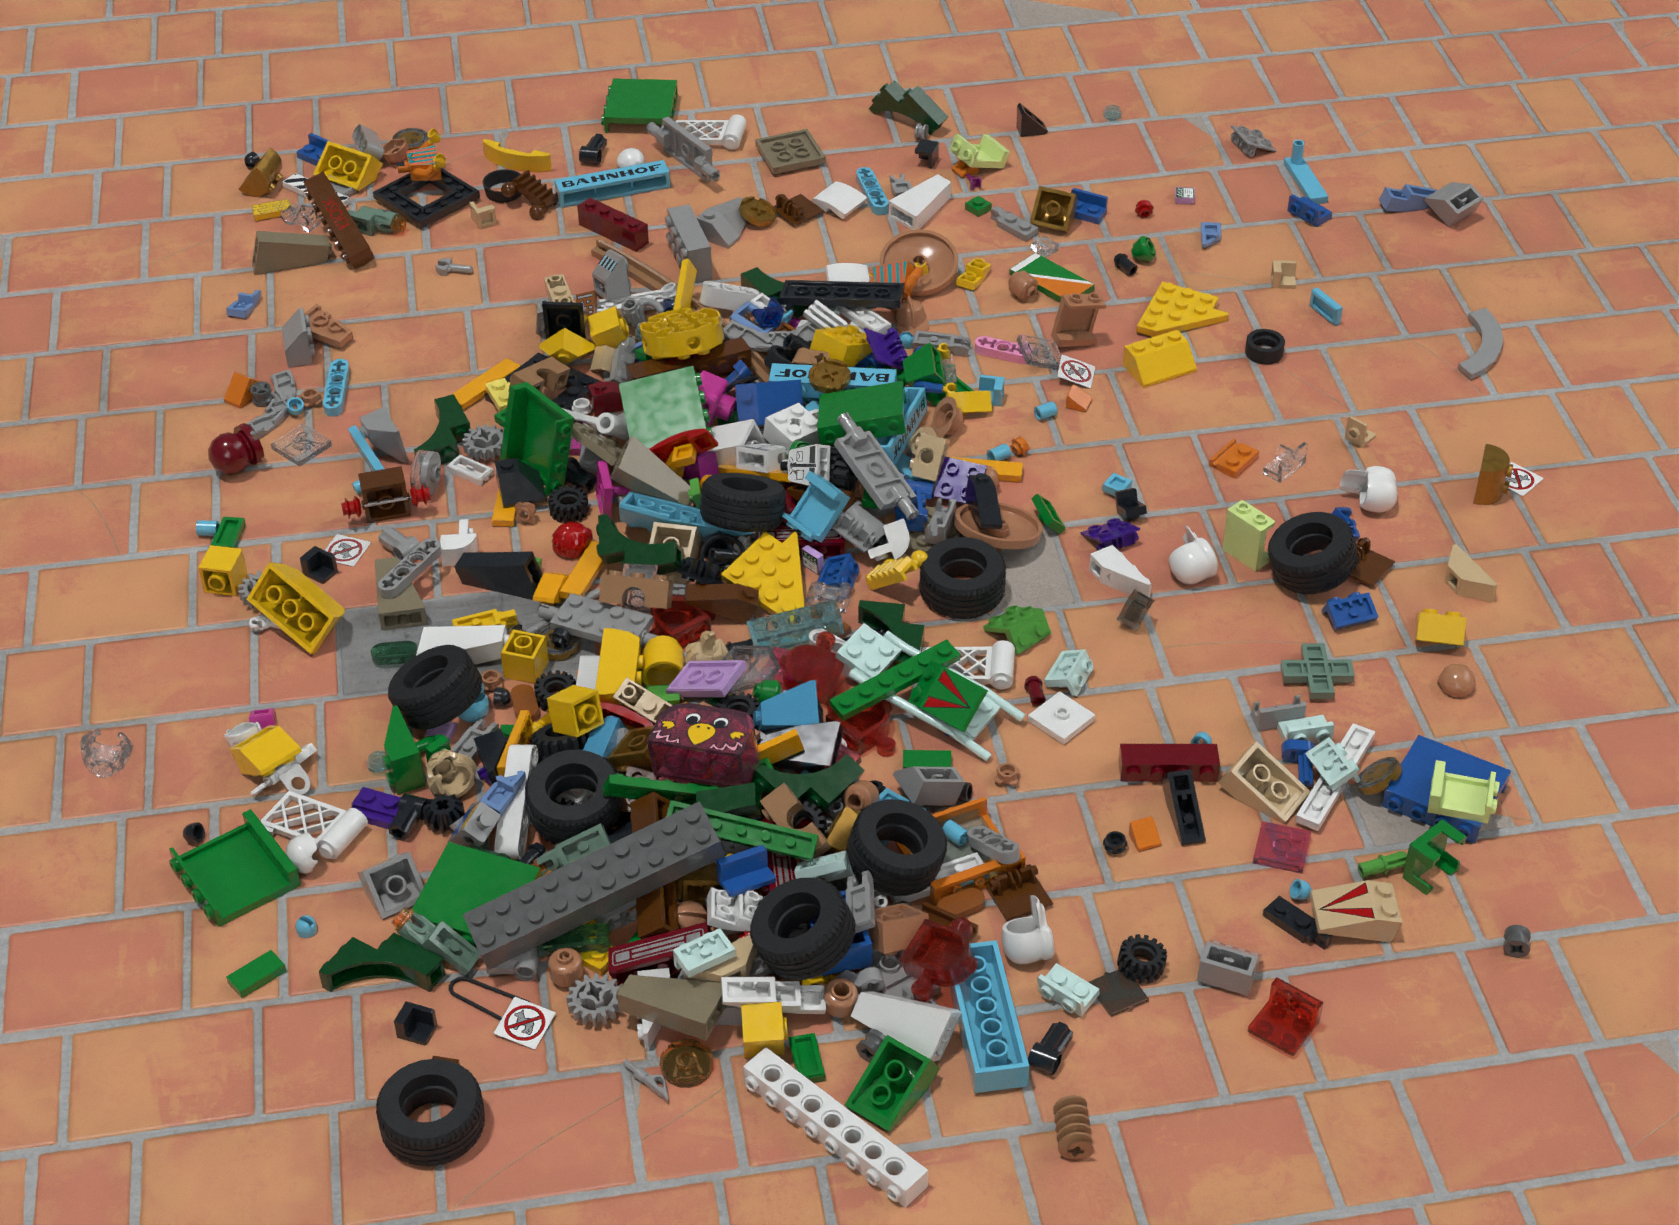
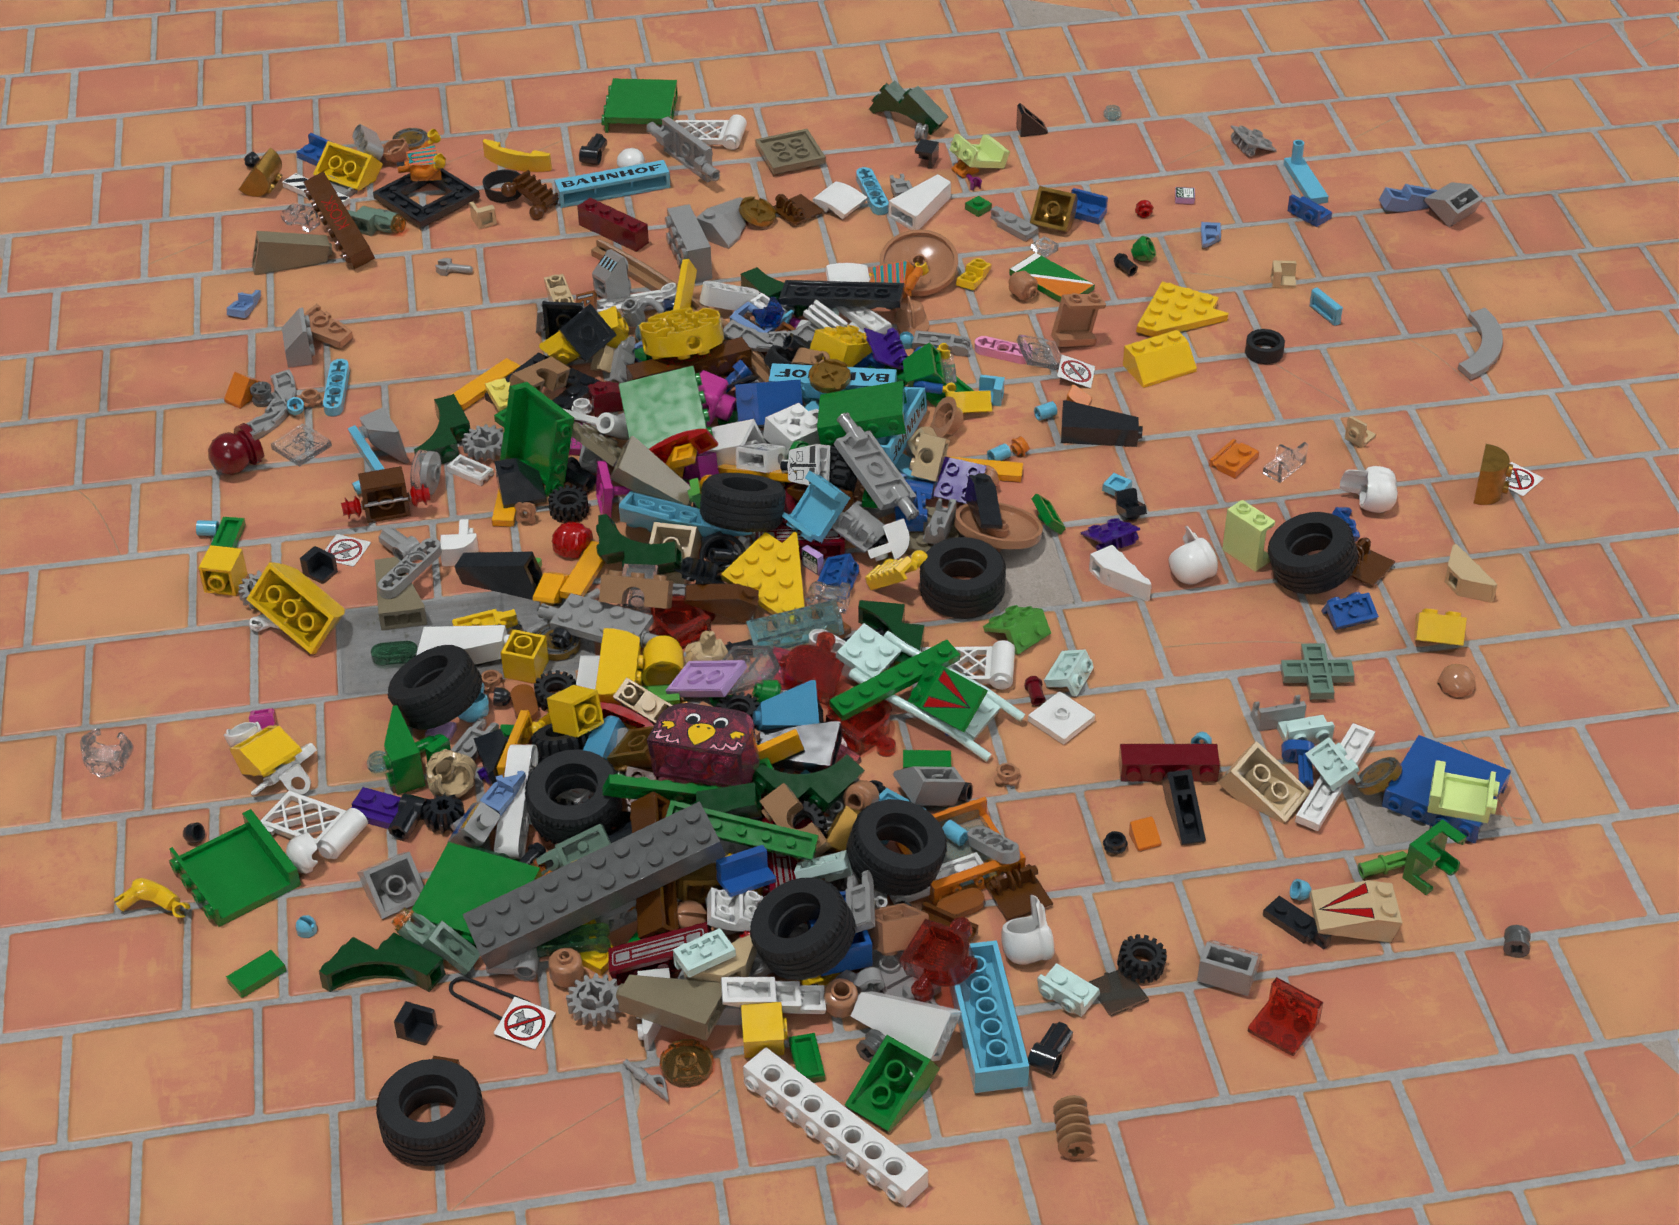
(151, 891): none -> yellow arm
(269, 209): yellow tile -> none
(587, 332): none -> black plate
(1098, 426): none -> black slope
(1135, 610): clear smoke brick -> none
(1282, 847): clear pink plate -> none

